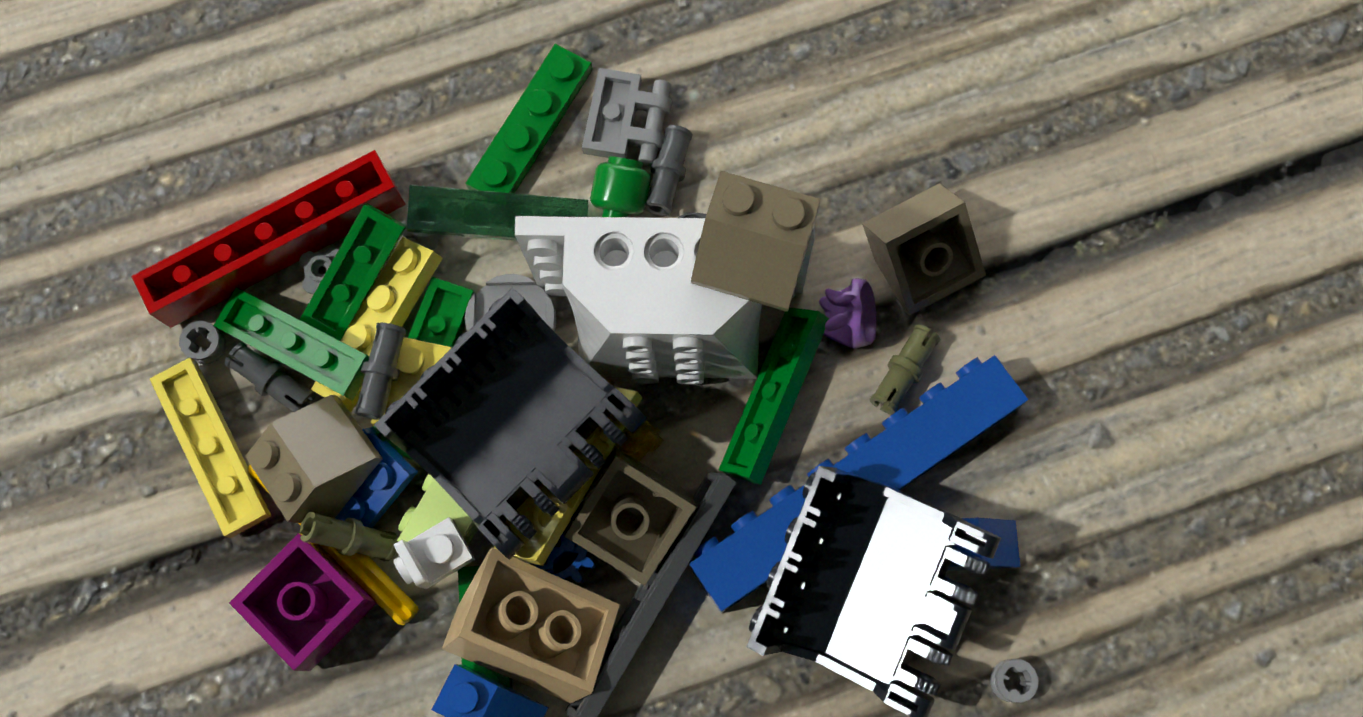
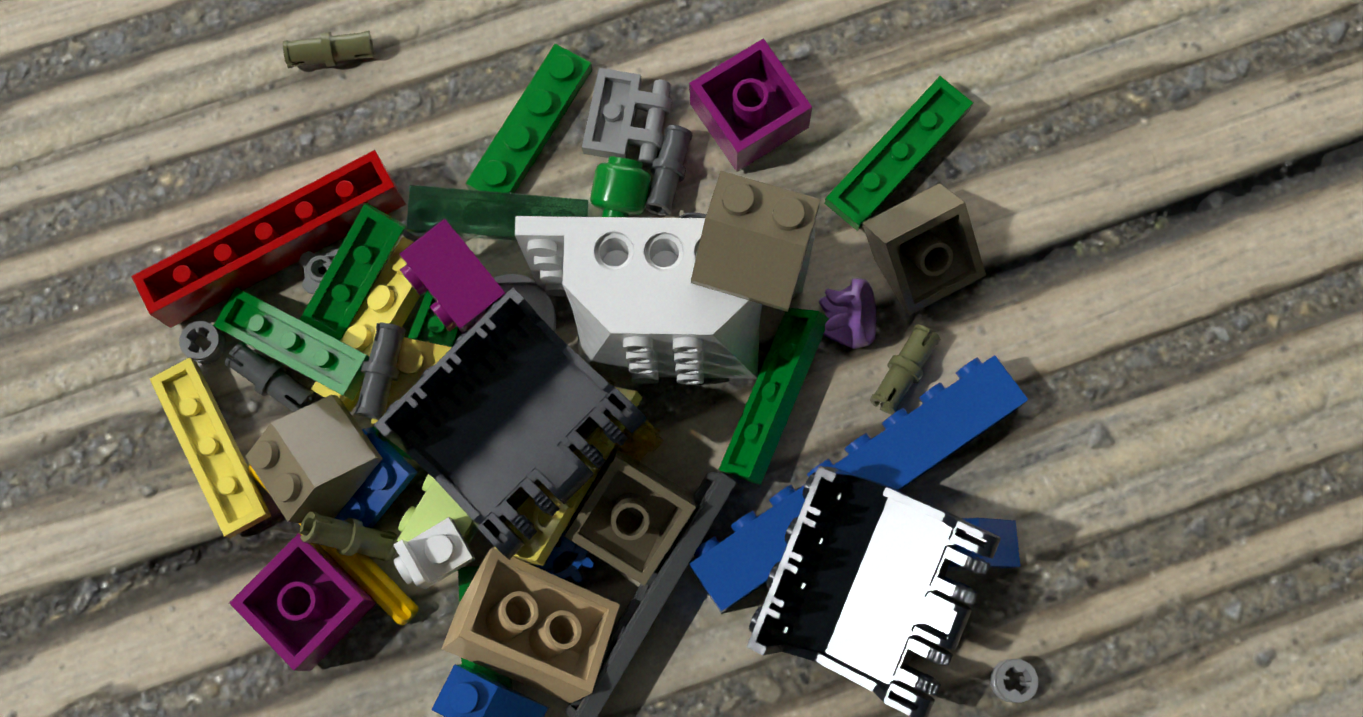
(328, 49): none -> olive pin
(452, 276): none -> magenta brick
(750, 104): none -> magenta brick
(898, 153): none -> green plate

